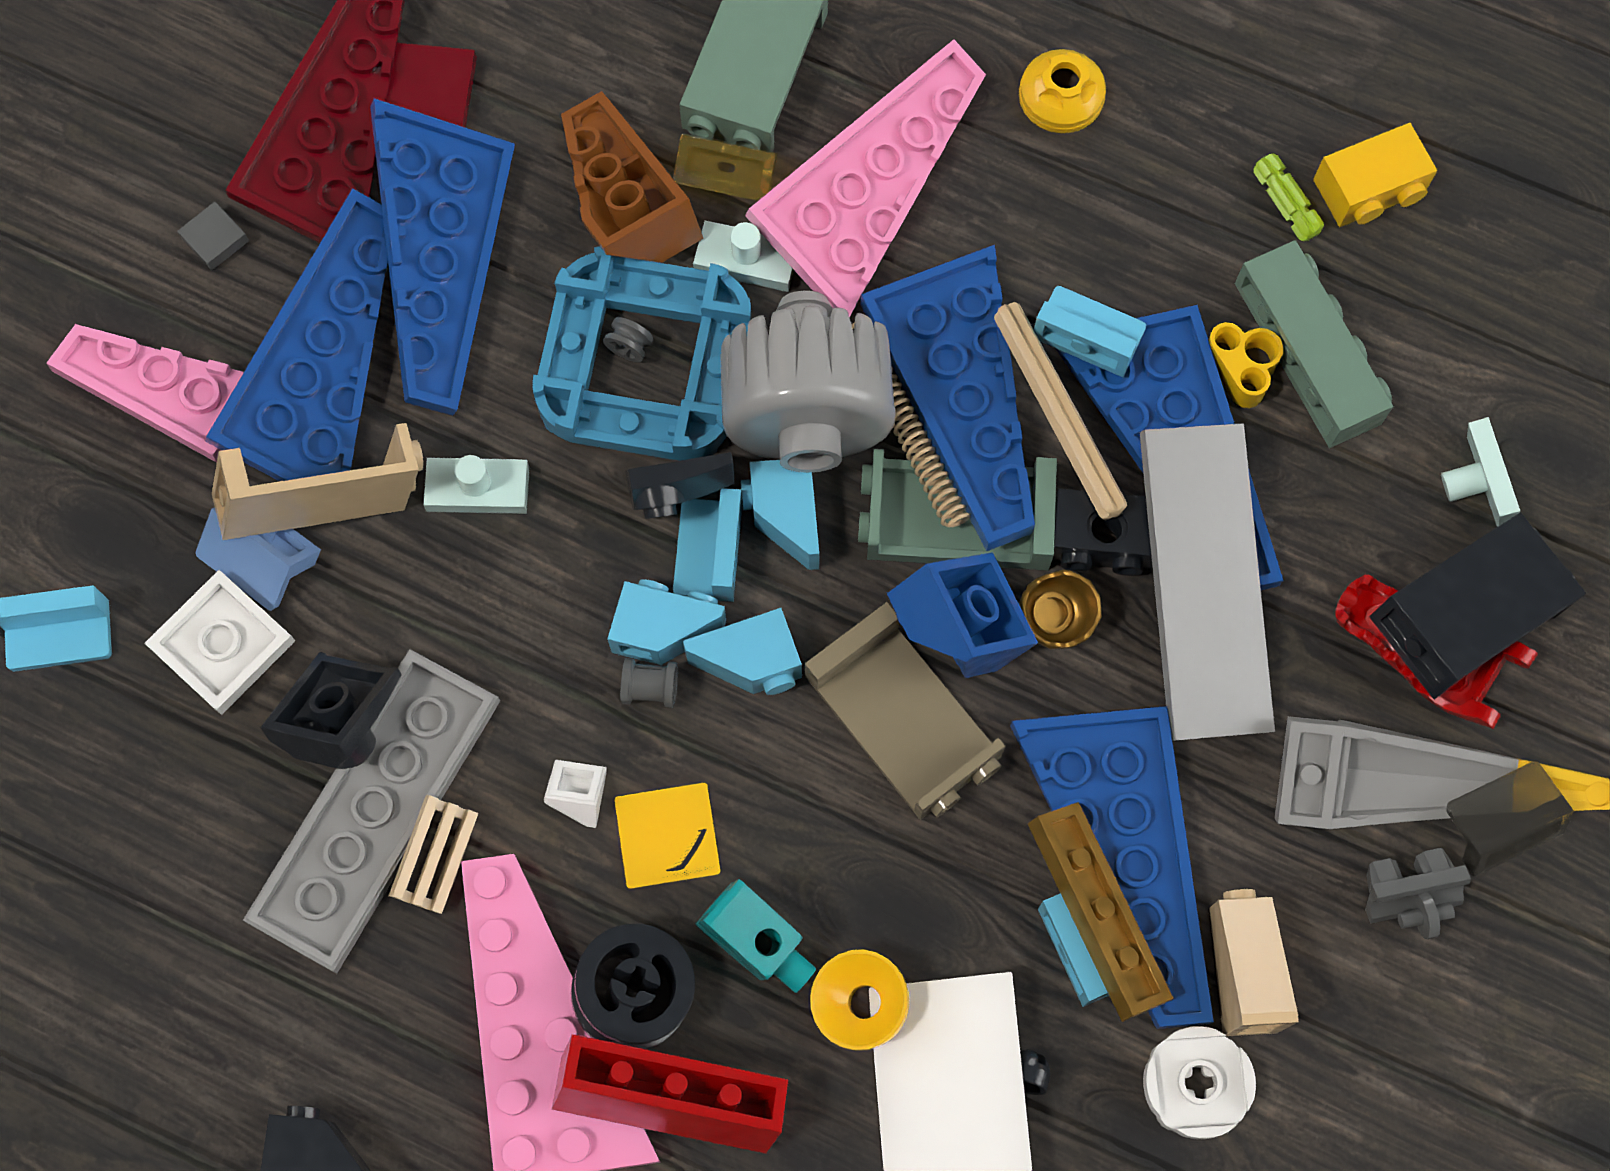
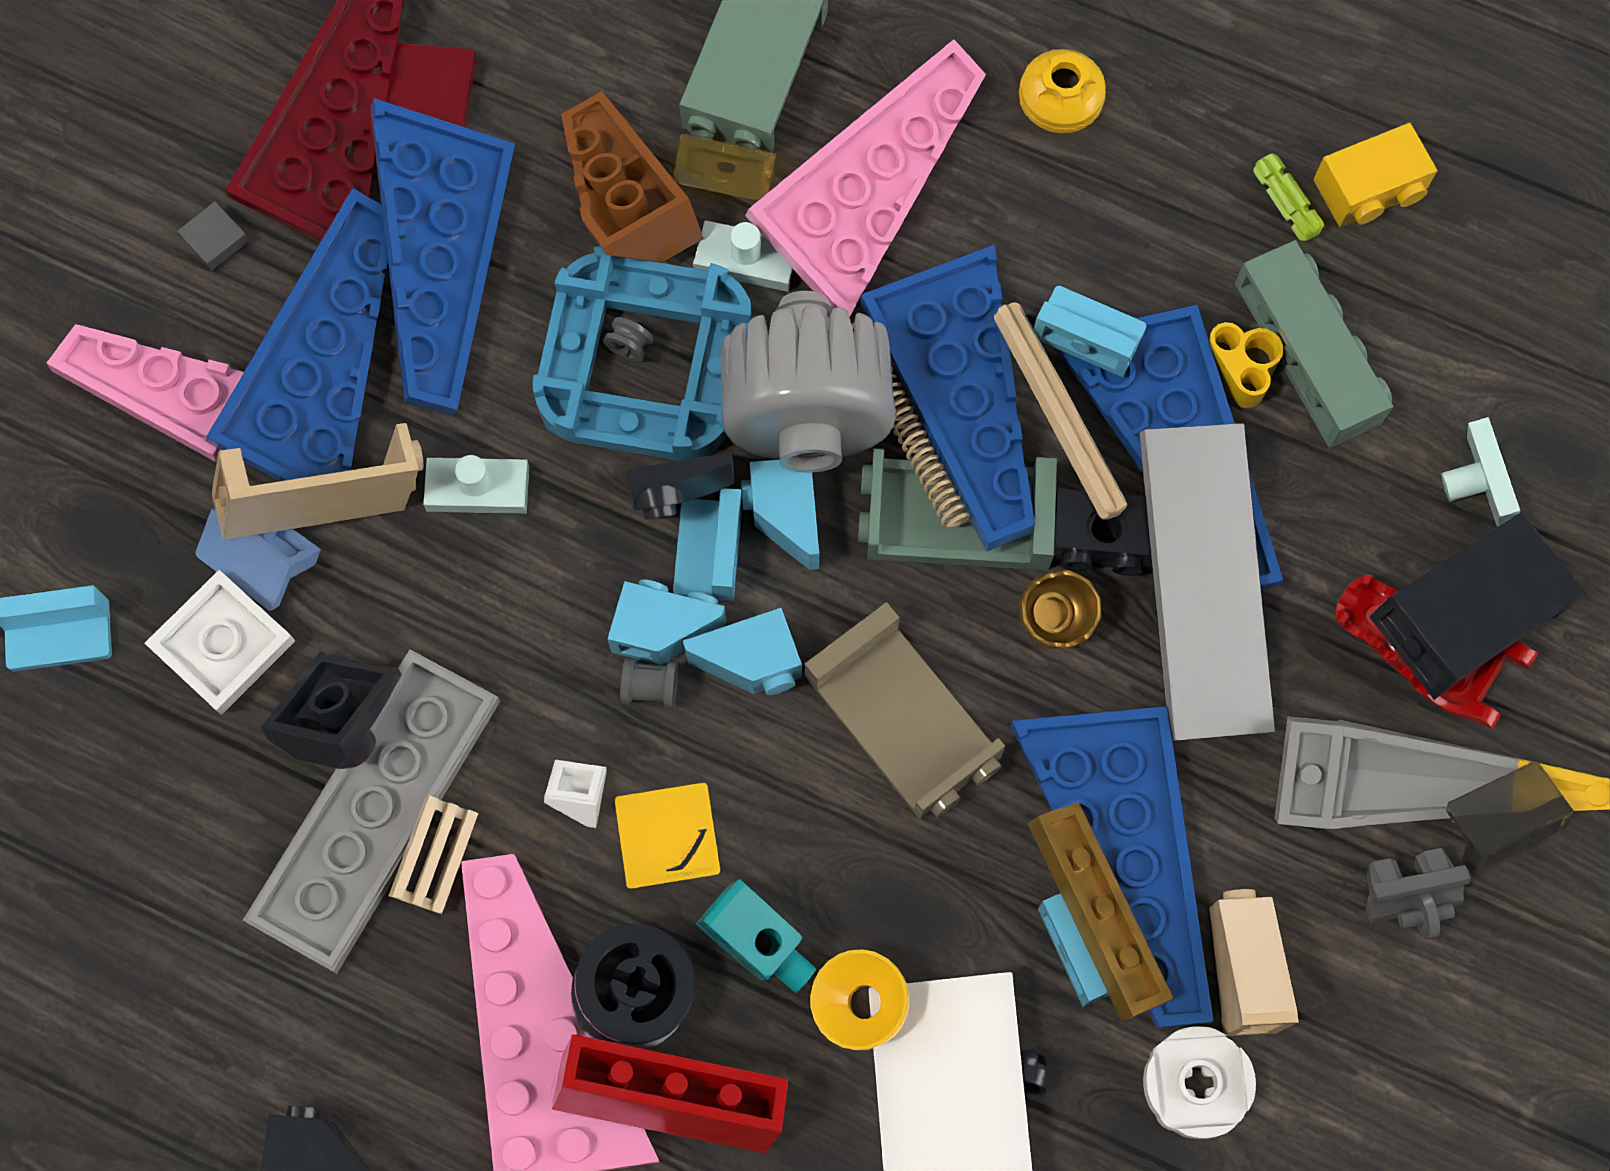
(964, 613): blue slope -> none

